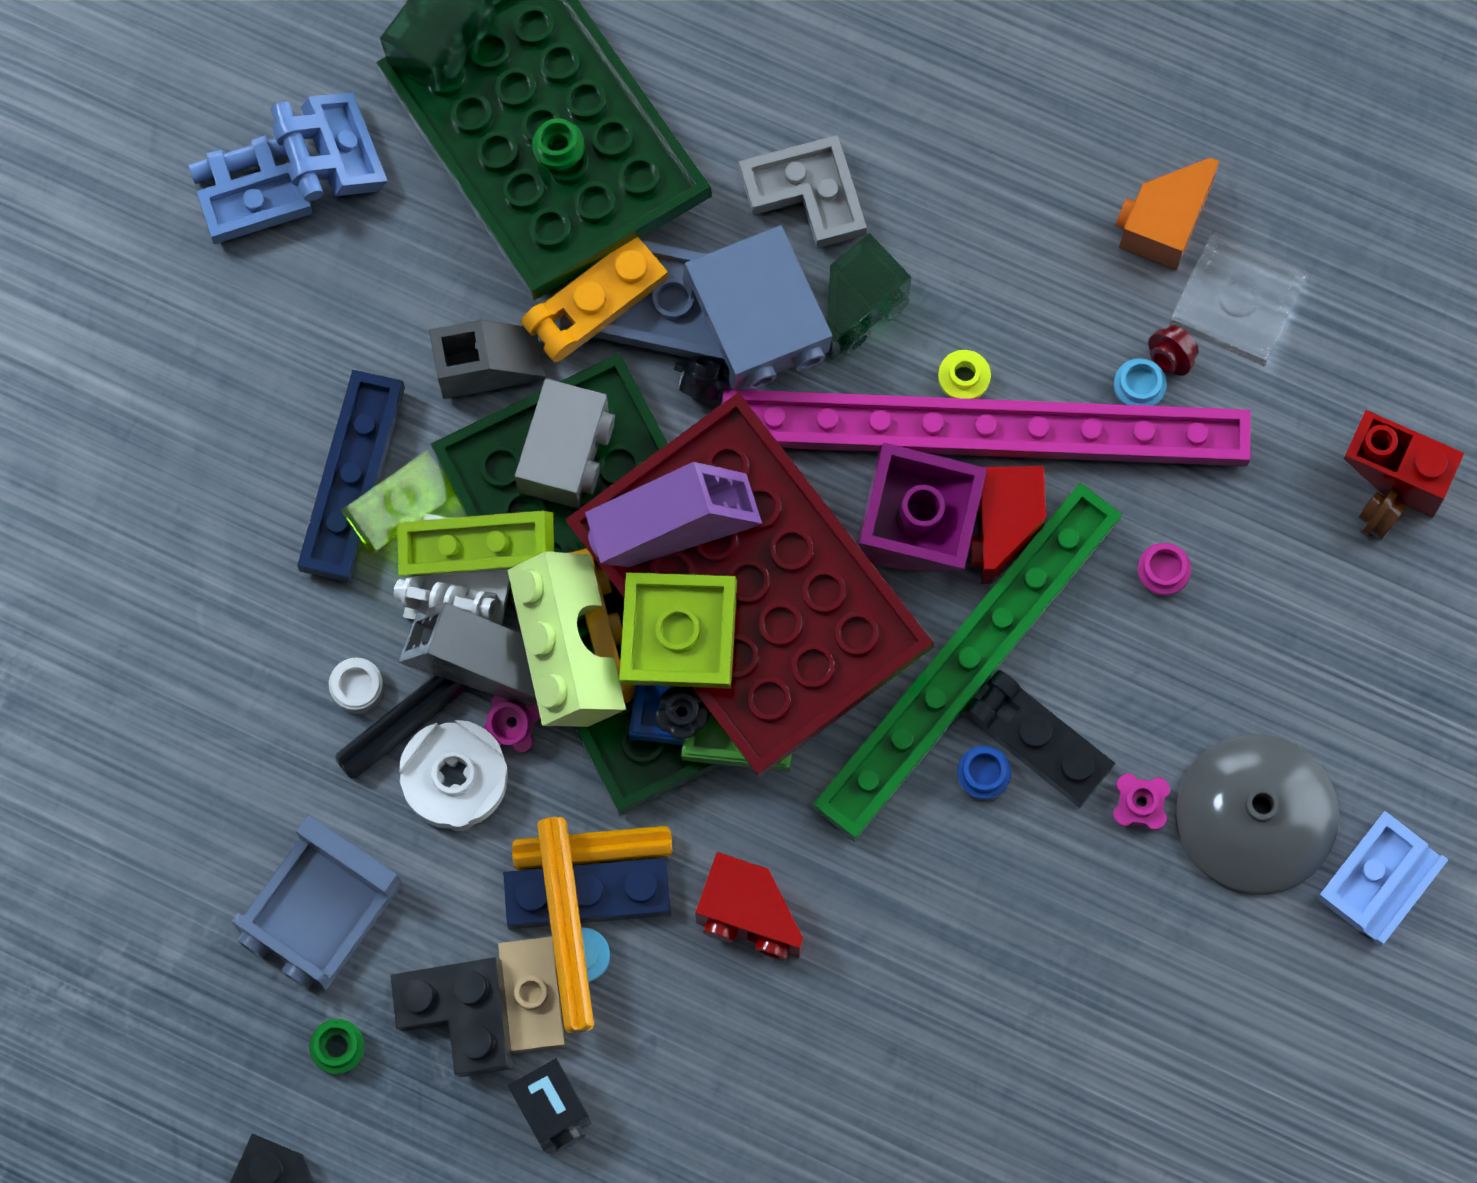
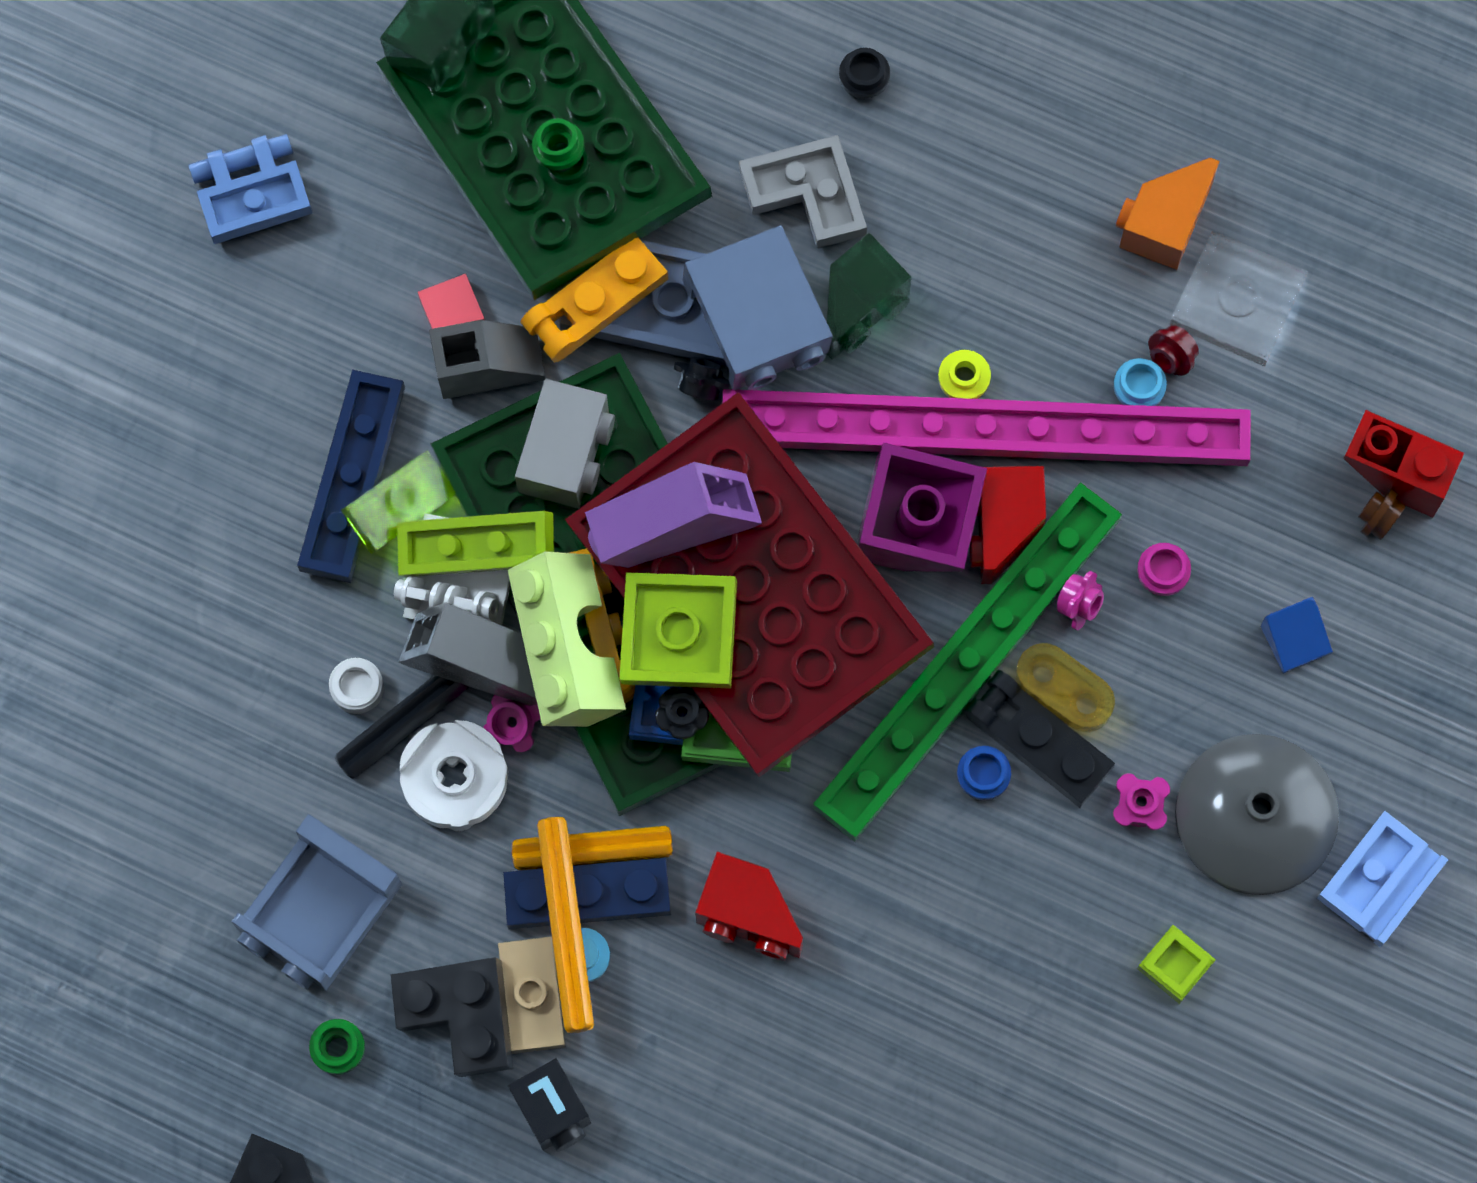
(341, 141): medium blue plate -> none
(450, 303): none -> coral tile
(864, 73): none -> black plate
(1069, 684): none -> clear yellow plate
(1080, 599): none -> dark pink plate
(1176, 964): none -> lime tile
(1296, 635): none -> blue slope

